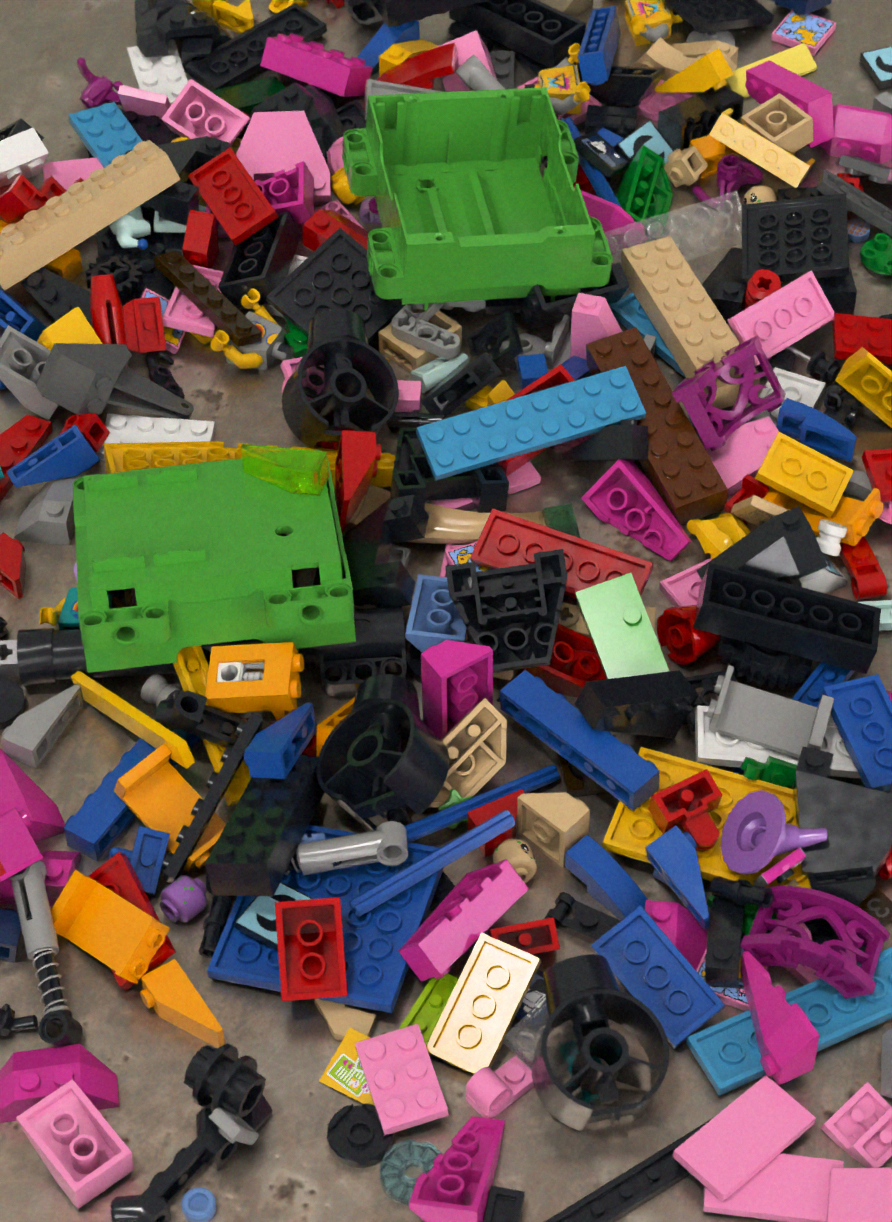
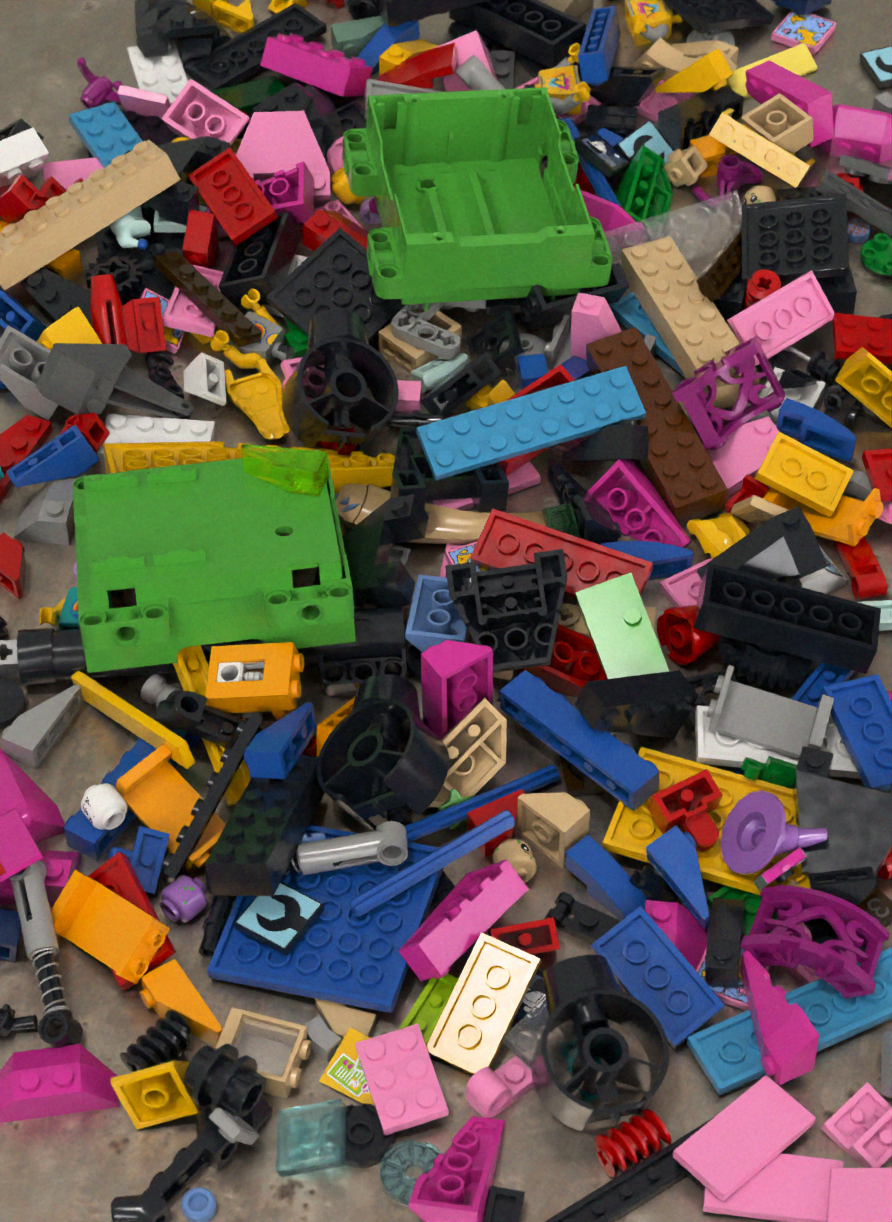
(76, 1143): bright pink slope -> none
(103, 806): none -> white head
(155, 1094): none -> yellow slope
(158, 1043): none -> black piece
(206, 379): none -> white slope
(259, 399): none -> yellow animal
(274, 1045): none -> window
(310, 949): red slope -> none
(311, 1138): none -> clear light blue plate
(323, 1039): none -> light grey piece
(354, 35): none -> sand green slope
(354, 468): red slope -> none
(591, 517): none -> black wedge
(629, 1140): none -> red piece
(654, 884): none -> black plate
(666, 558): none -> blue slope
(722, 269): none -> dark brown plate
(741, 892): black pin -> none
(796, 378): none -> black slope
(830, 537): white wheel -> none

